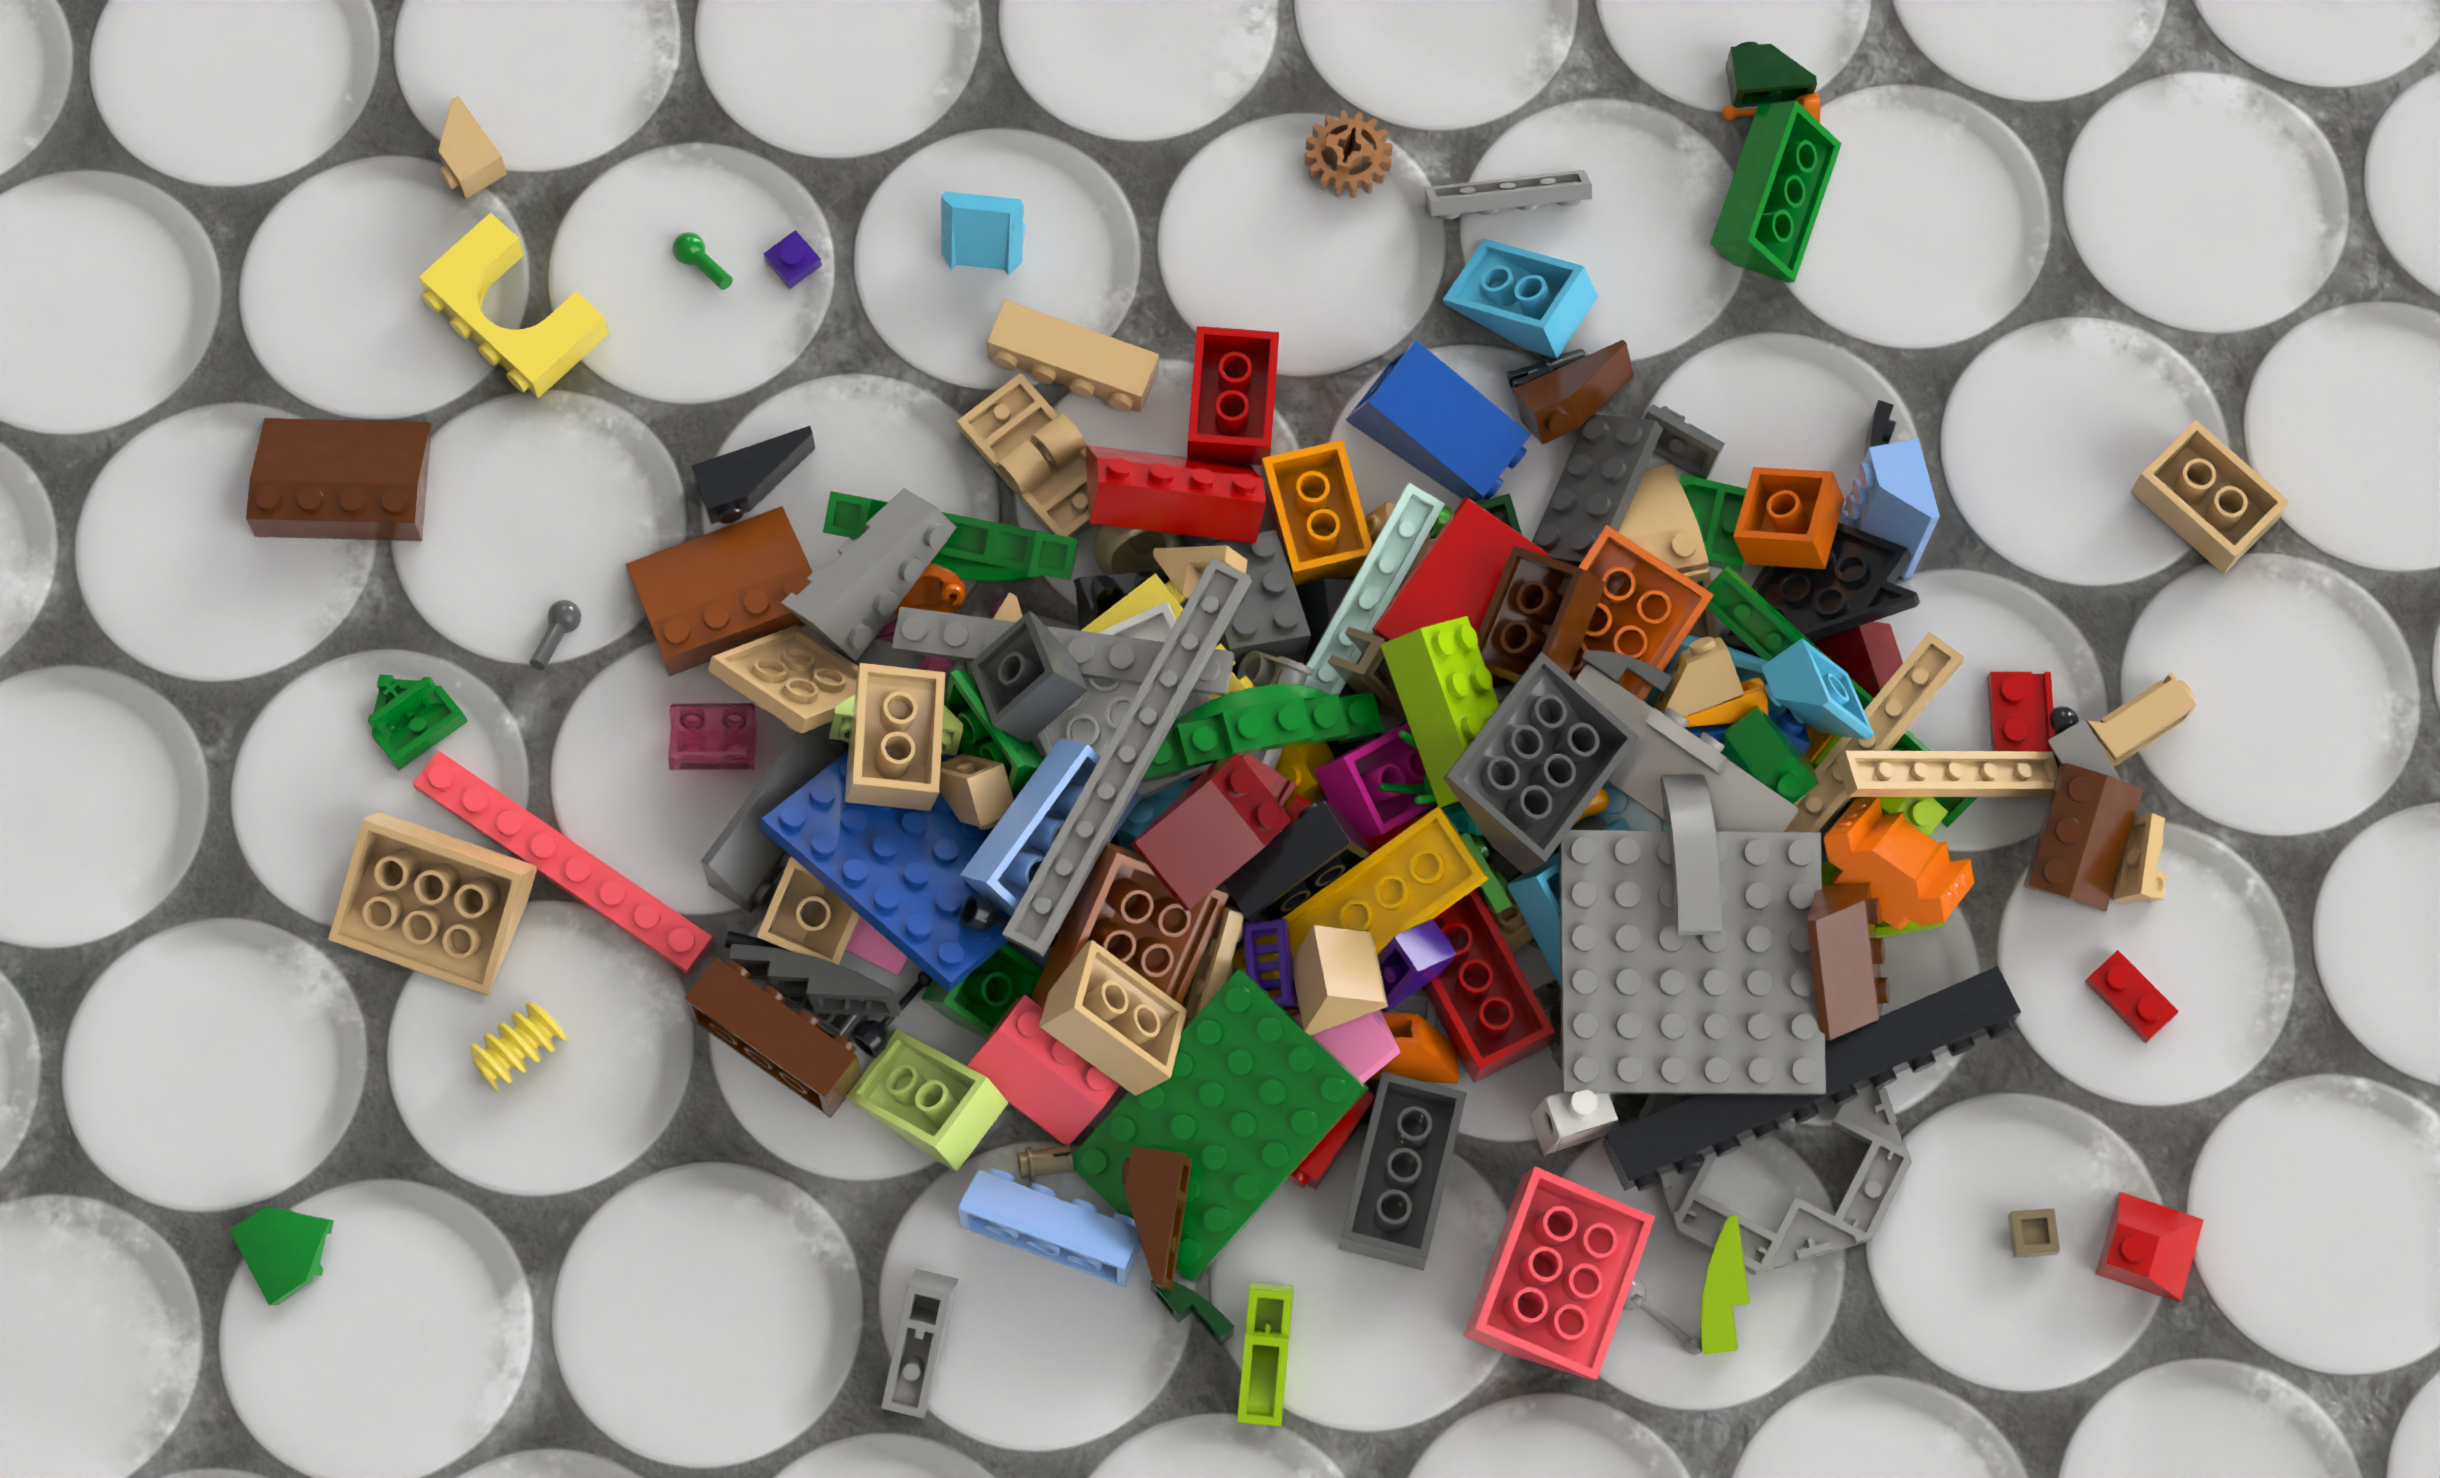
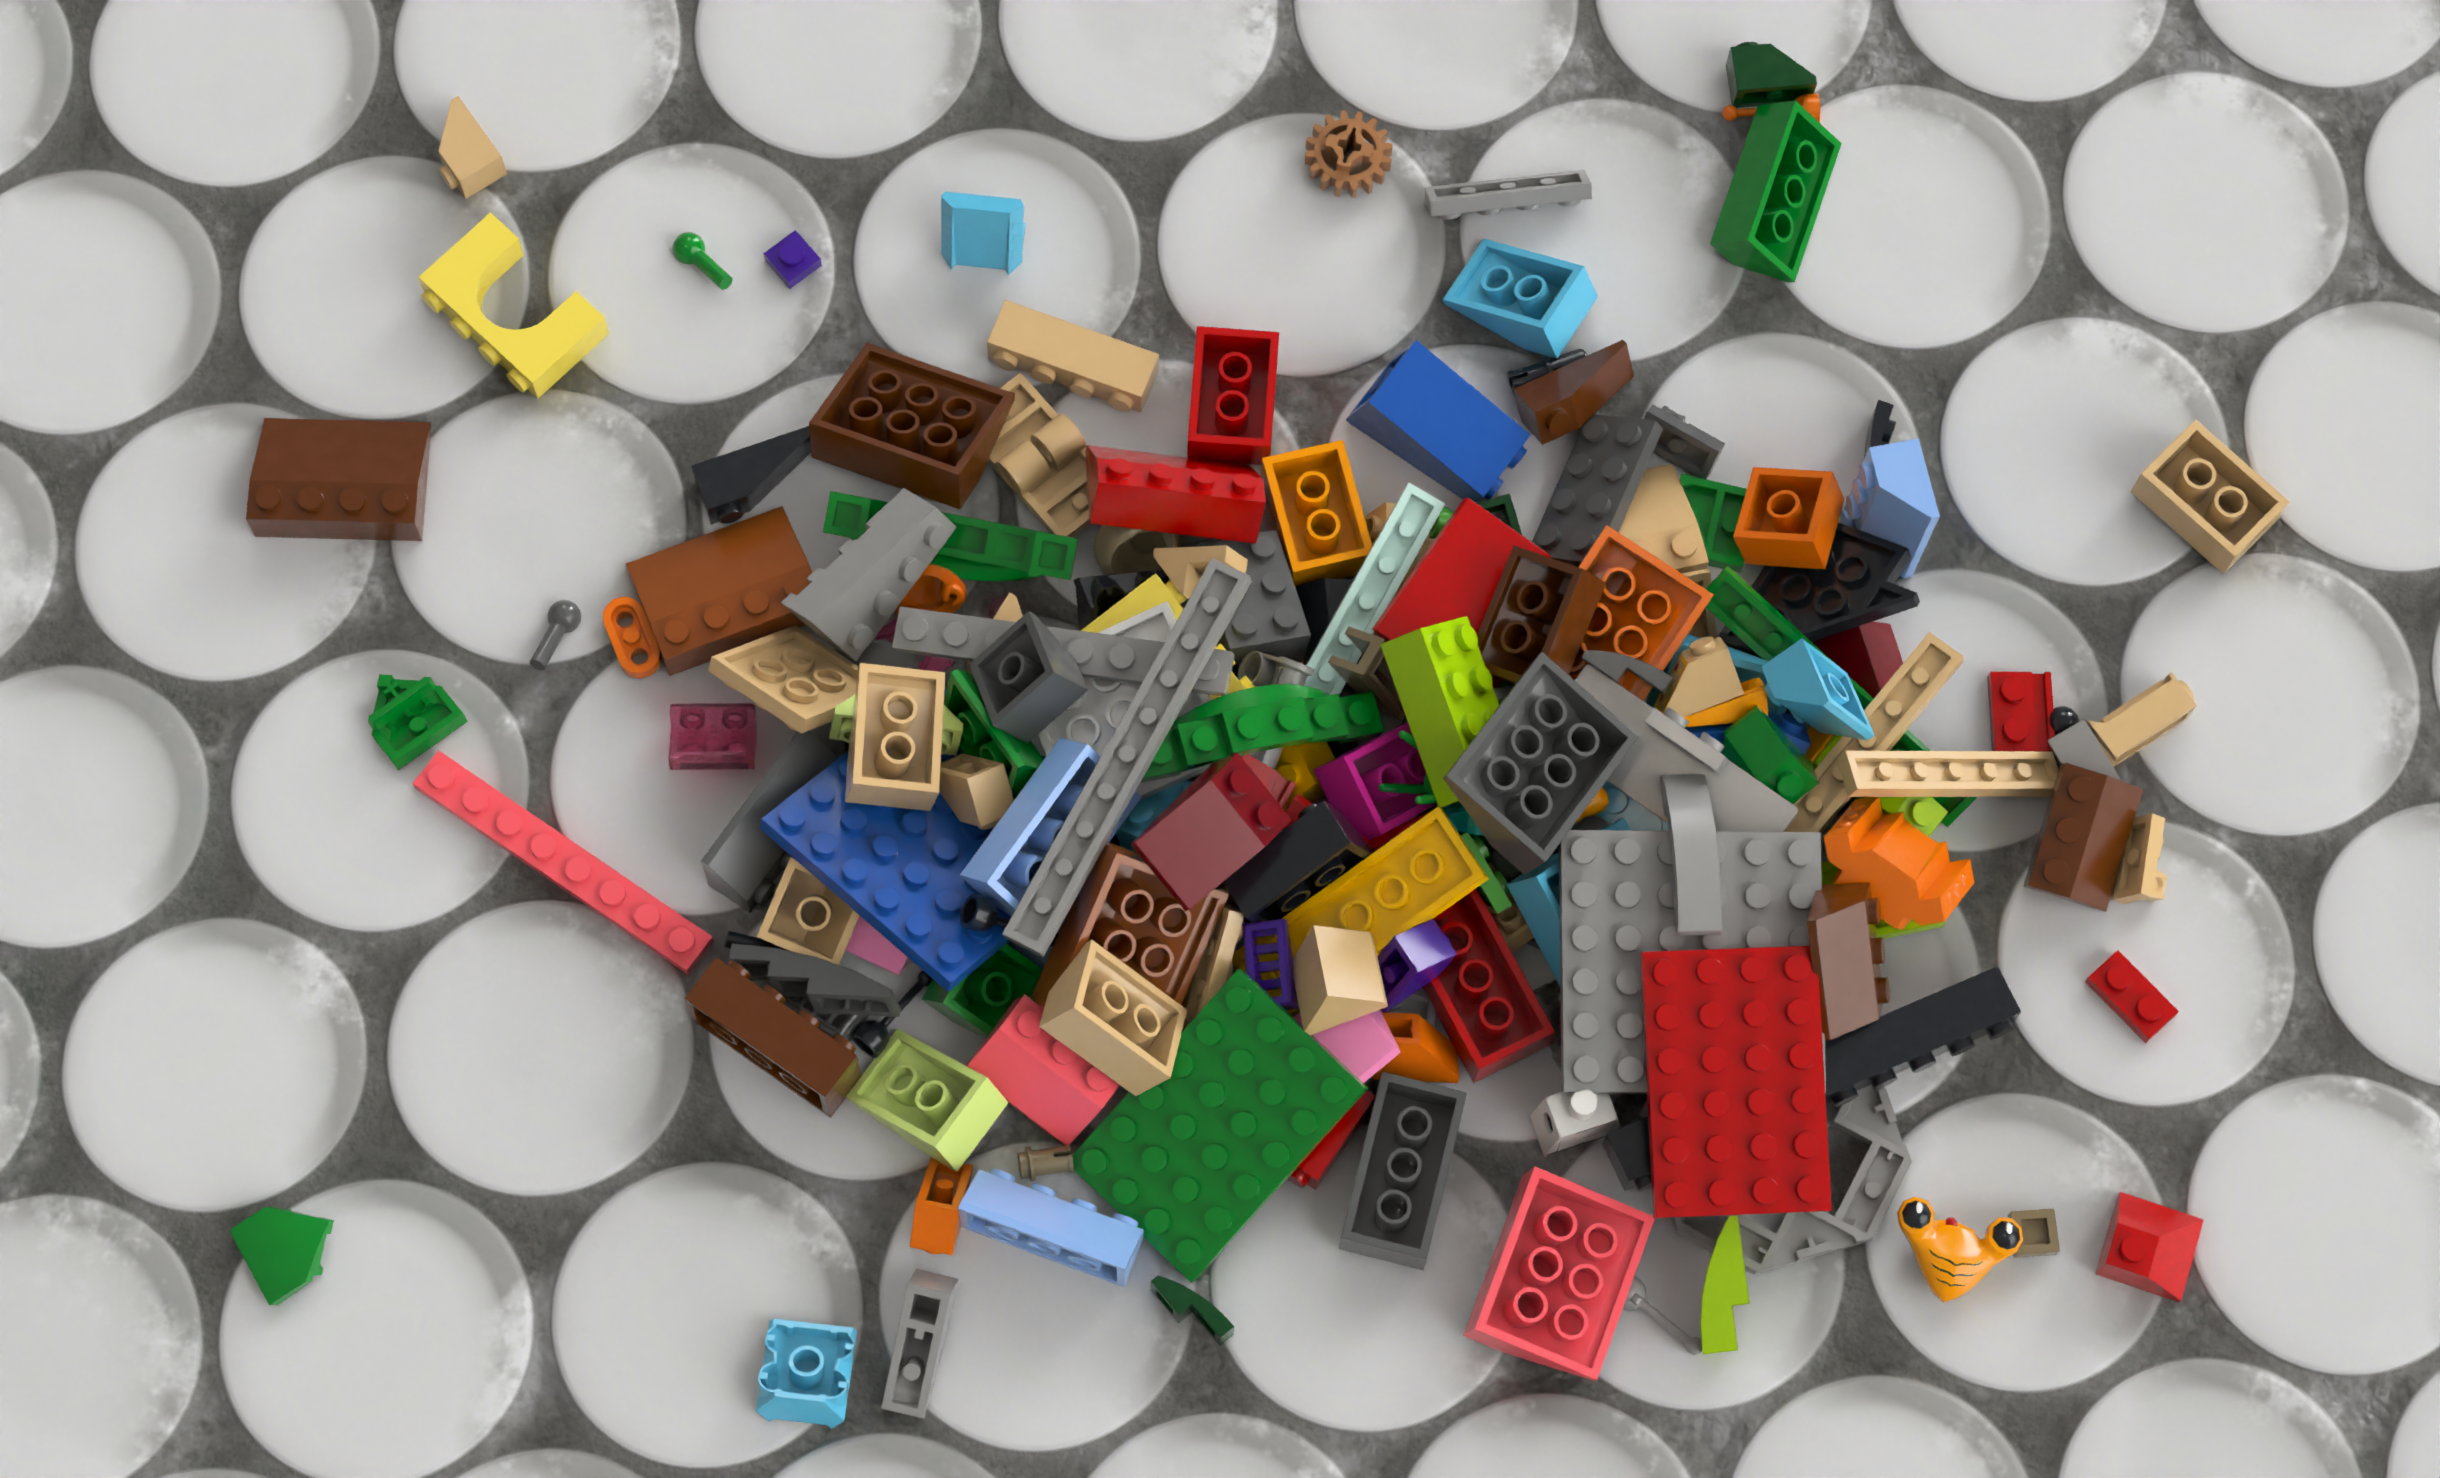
(431, 902): tan slope -> none
(515, 1044): light yellow piece -> none
(631, 640): none -> orange plate
(806, 1372): none -> medium azure slope
(910, 425): none -> reddish brown slope
(936, 1209): none -> orange slope
(1157, 1198): reddish brown slope -> none
(1265, 1354): lime slope -> none
(1735, 1082): none -> red plate
(1950, 1252): none -> light orange head

